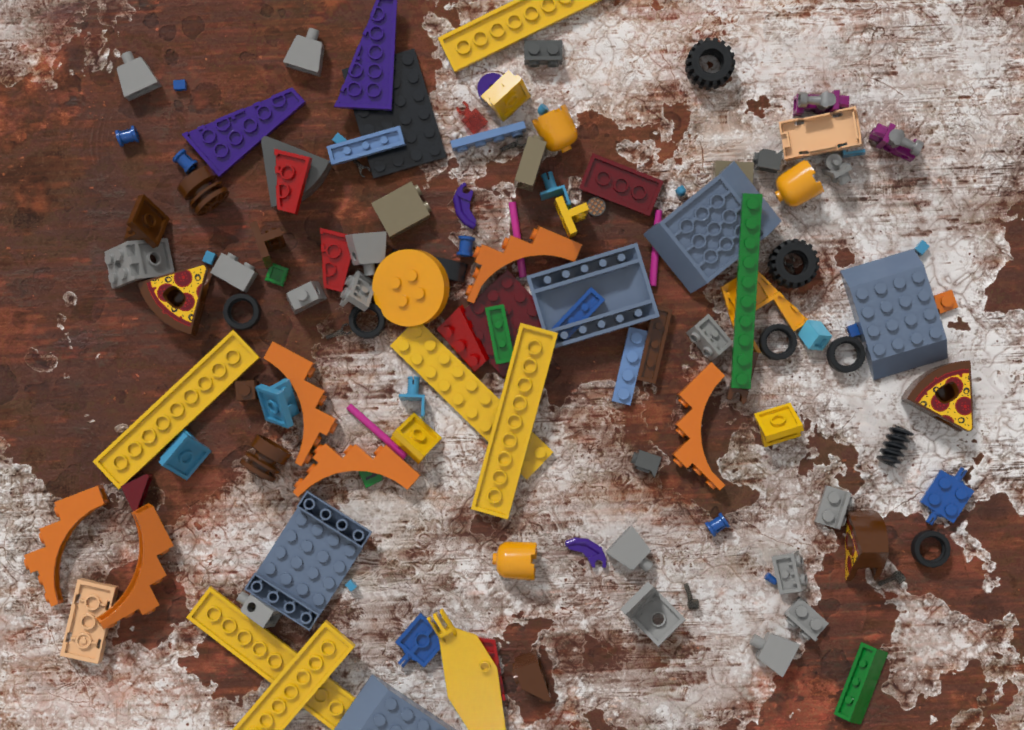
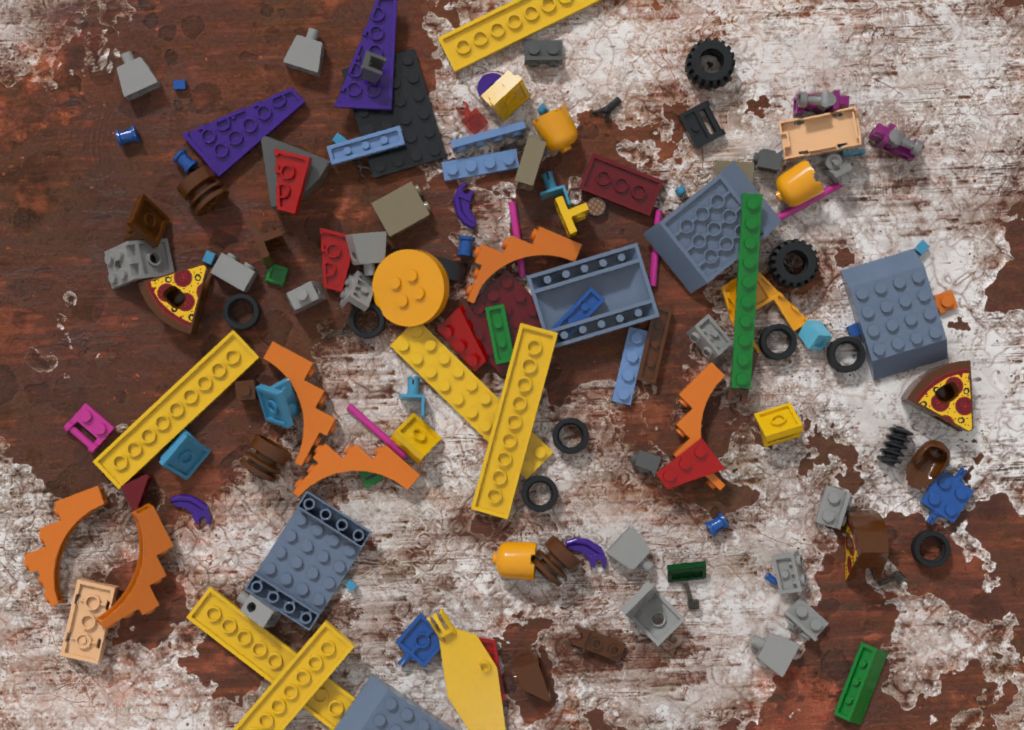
(94, 423): none -> dark pink plate
(194, 505): none -> dark purple piece
(372, 67): none -> dark grey window
(480, 165): none -> medium blue plate
(539, 508): none -> black tyre
(555, 561): none -> reddish brown wheel
(570, 421): none -> black tyre
(598, 643): none -> reddish brown plate
(608, 108): none -> black bar
(686, 571): none -> dark green plate
(690, 465): none -> red wing
(696, 127): none -> black plate
(792, 210): none -> dark pink bar
(927, 464): none -> reddish brown hair

